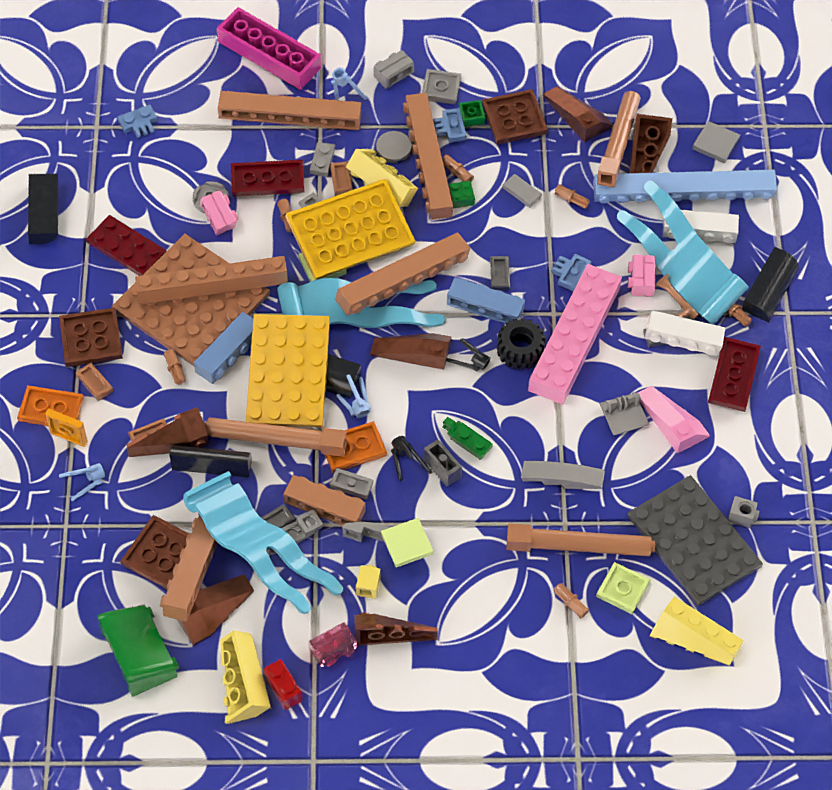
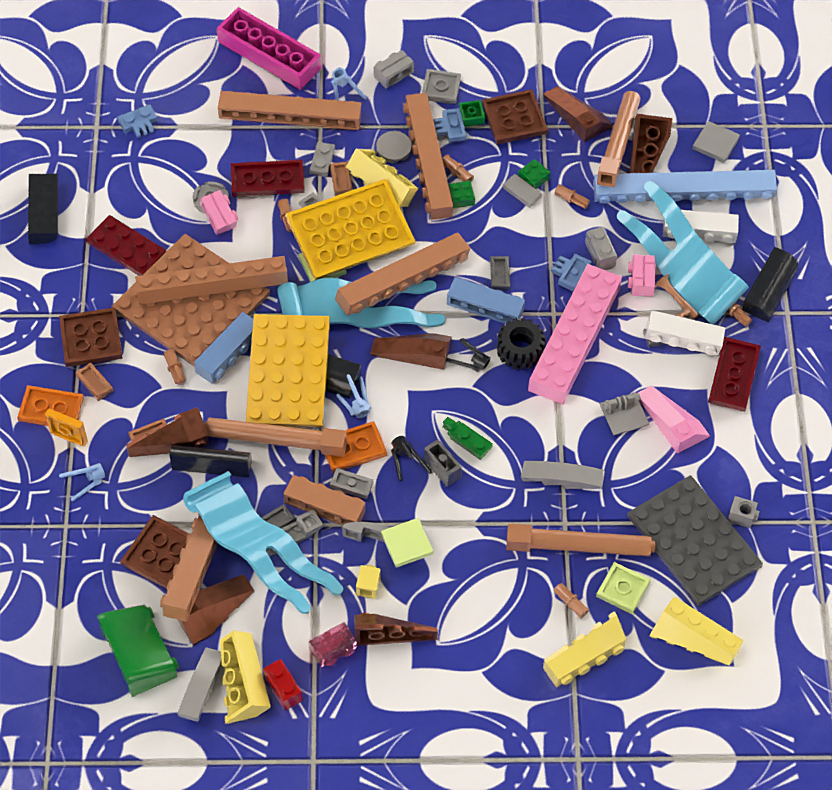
(201, 684): none -> light grey slope
(534, 174): none -> green piece
(586, 651): none -> light yellow wedge
(601, 248): none -> light grey brick

